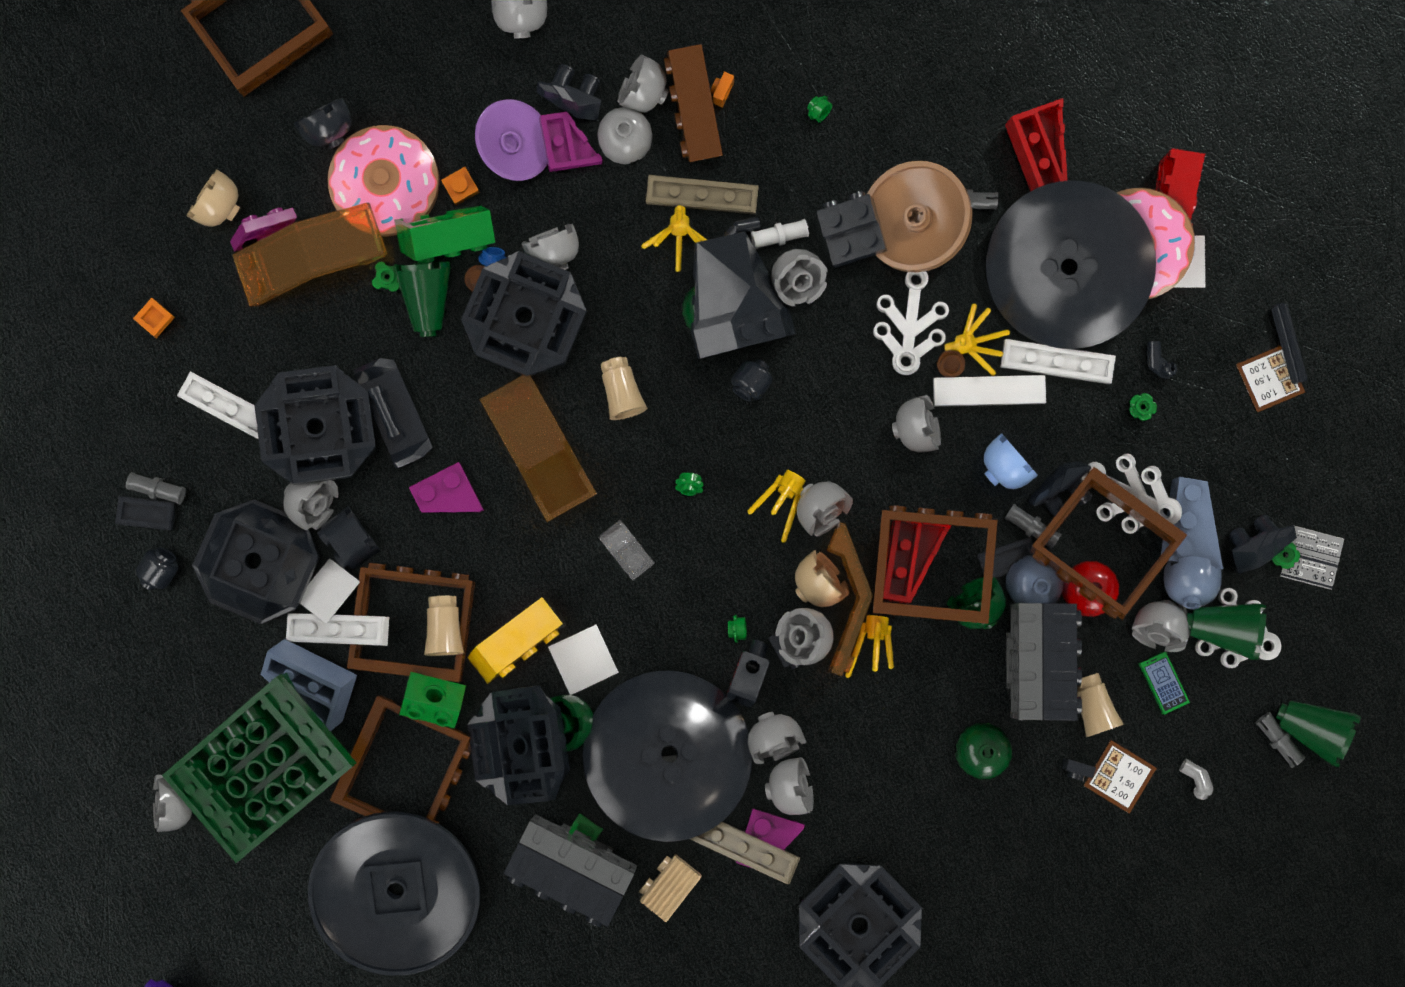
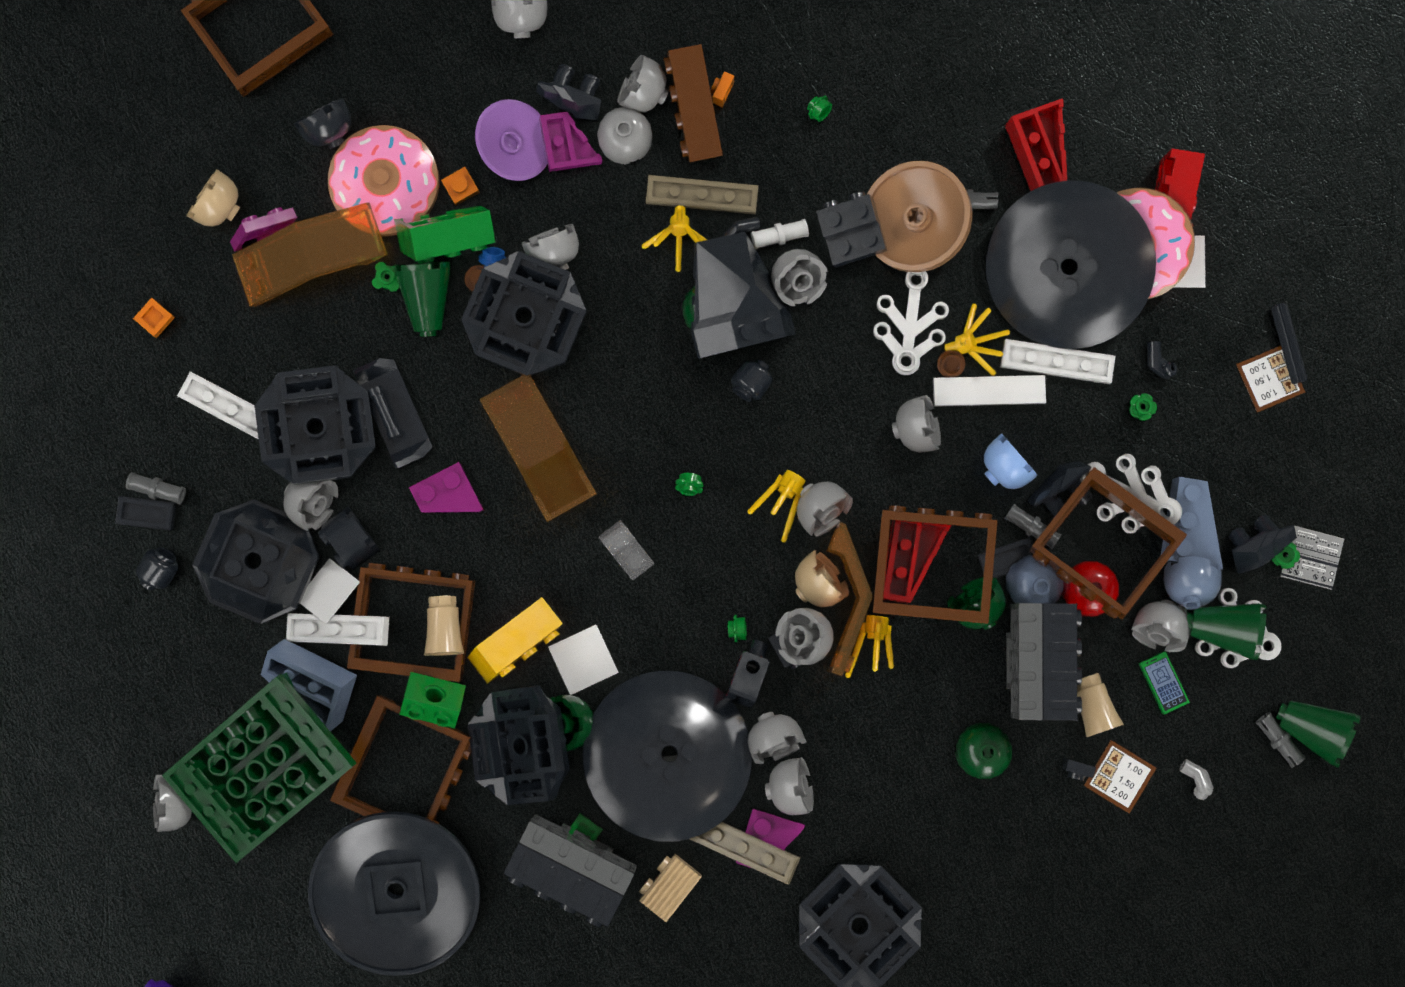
(621, 389): tan plant -> none

